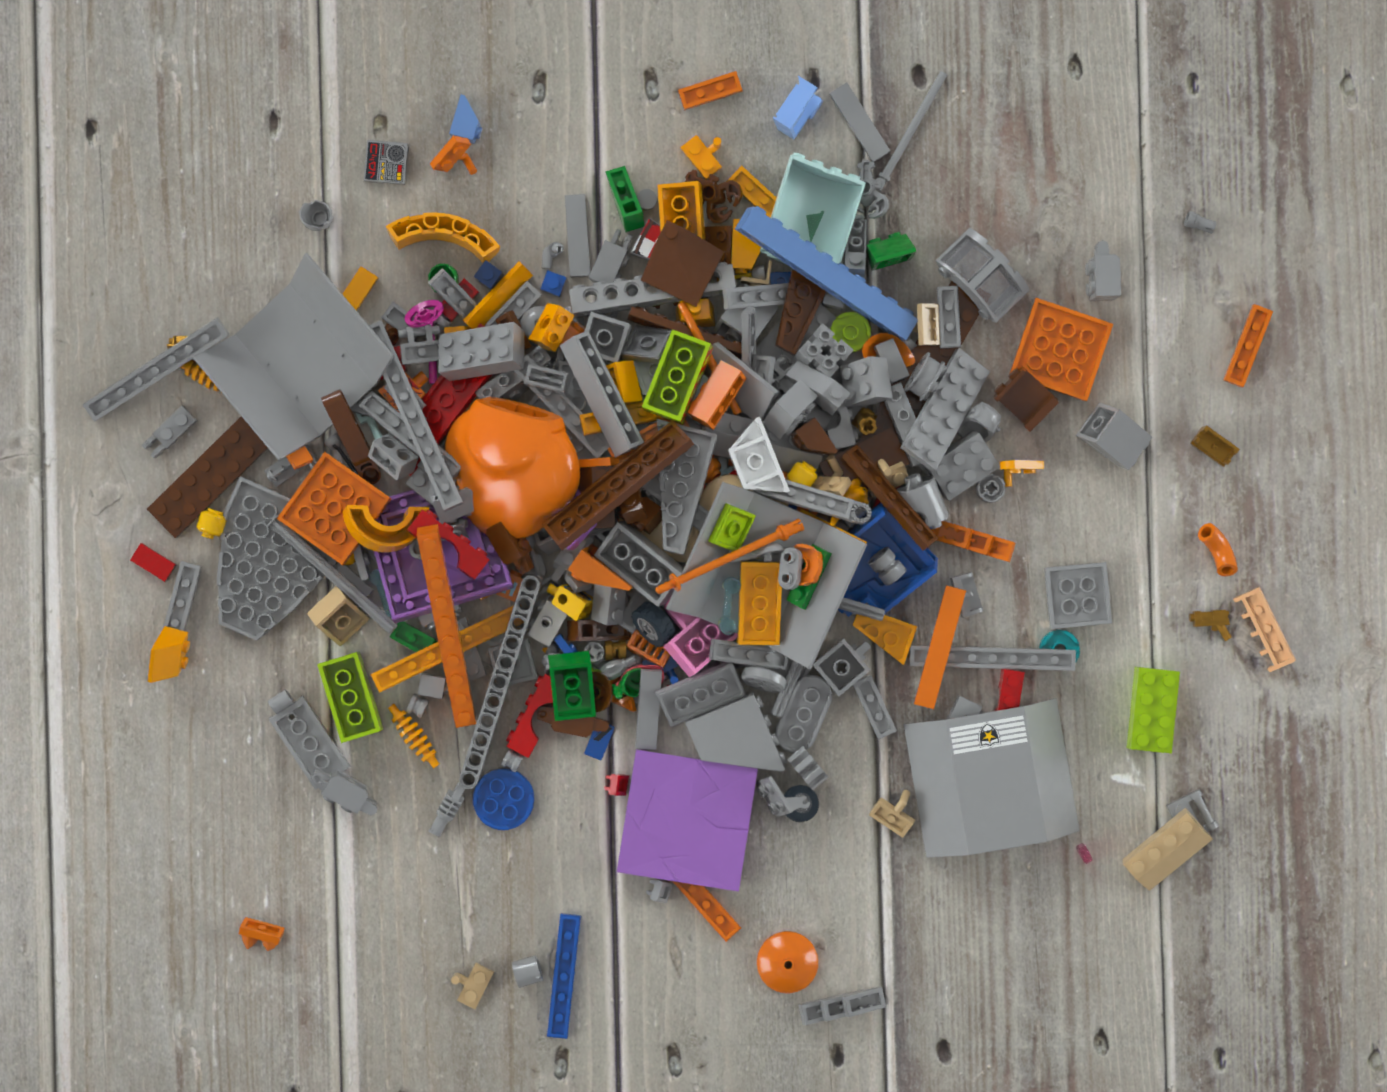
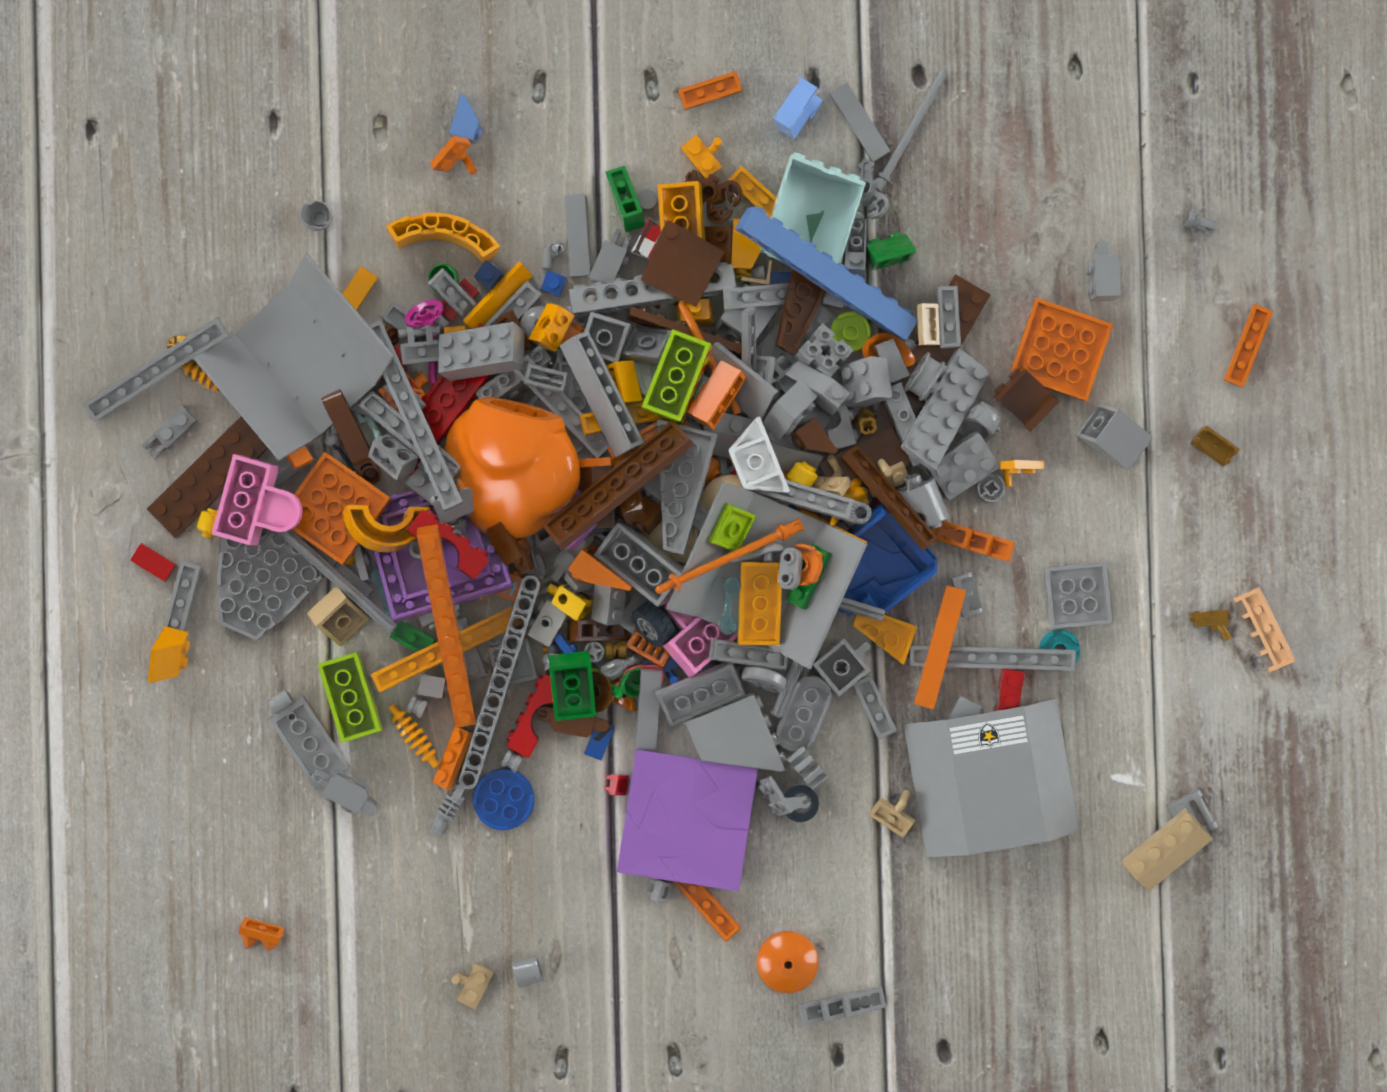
(254, 503): none -> bright pink brick
(386, 162): tile -> none
(453, 758): none -> orange plate
(563, 976): blue tile -> none
(888, 568): light grey wheel -> none
(982, 275): window -> none
(1084, 853): clear pink tile -> none
(1153, 710): lime brick -> none
(1219, 548): orange cylinder -> none

